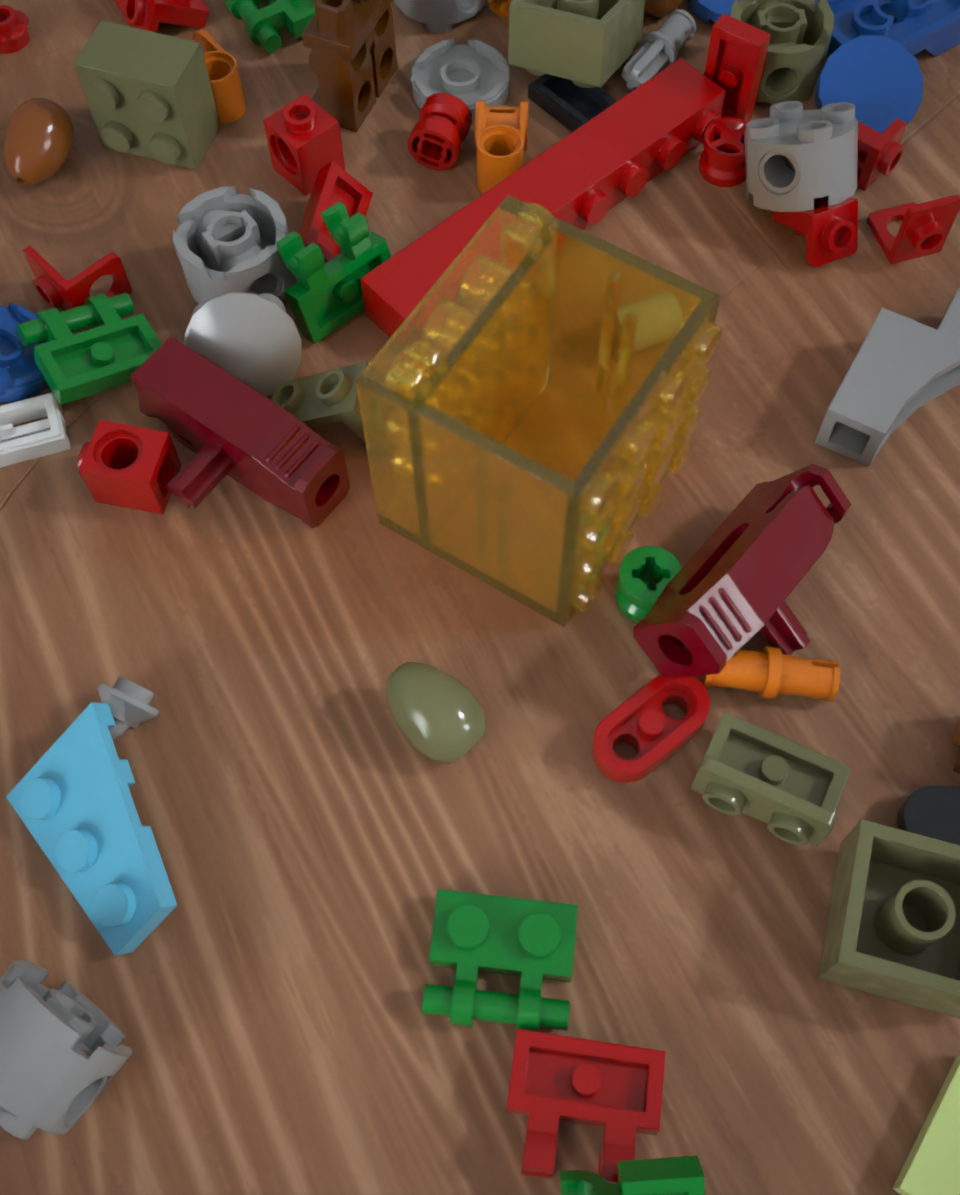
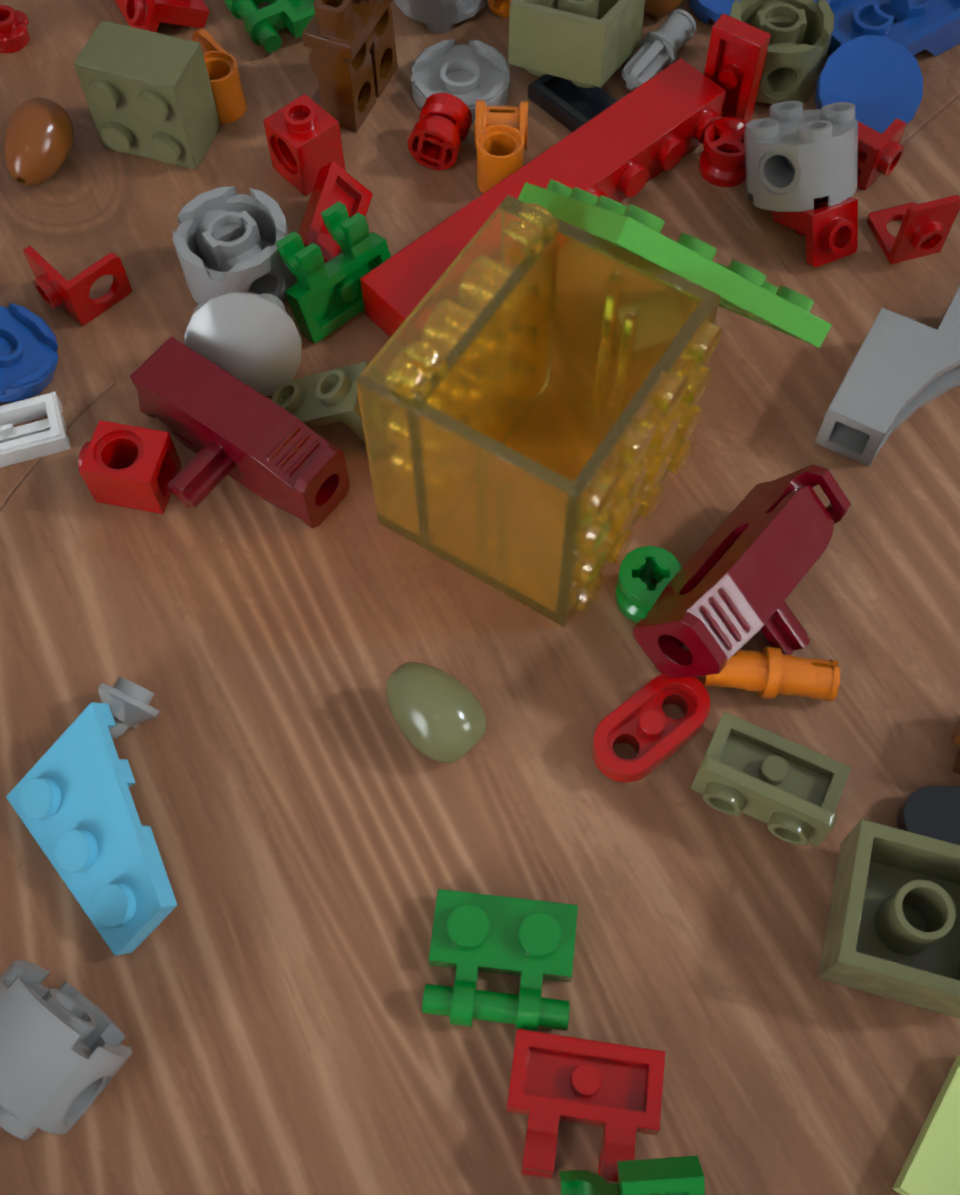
(92, 358): green plate -> none
(638, 232): none -> bright green plate

